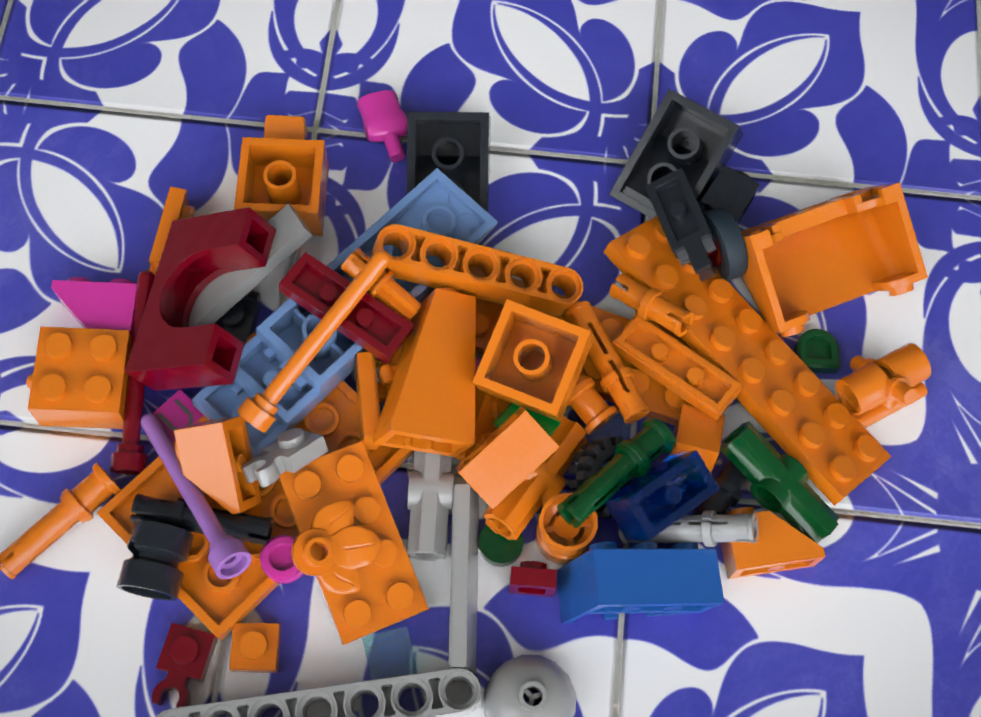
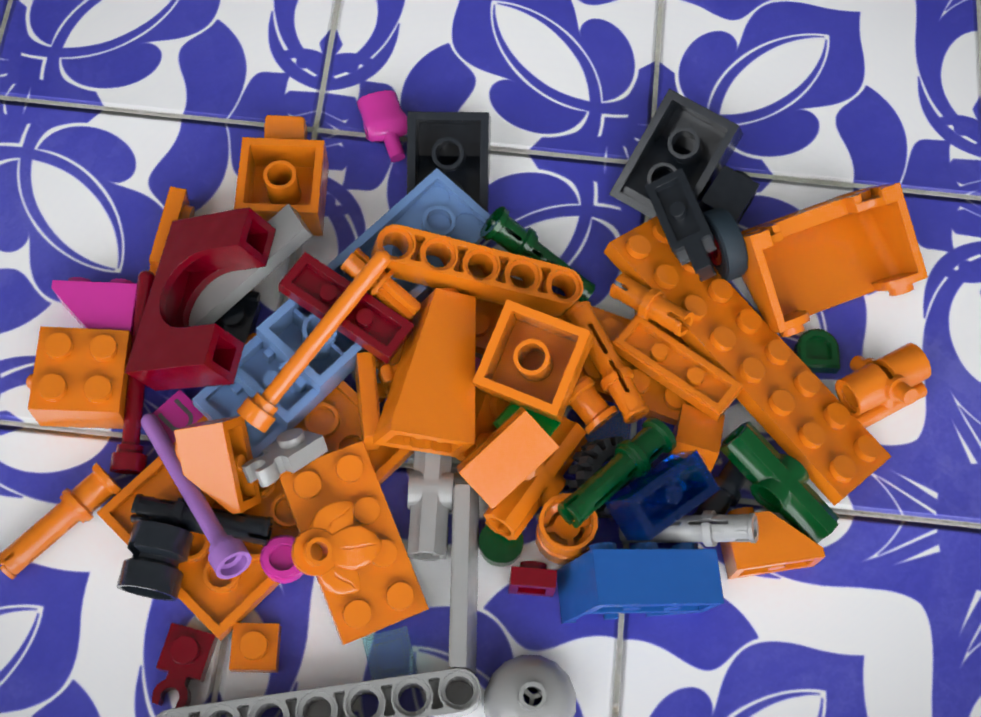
(524, 242): none -> dark green pin

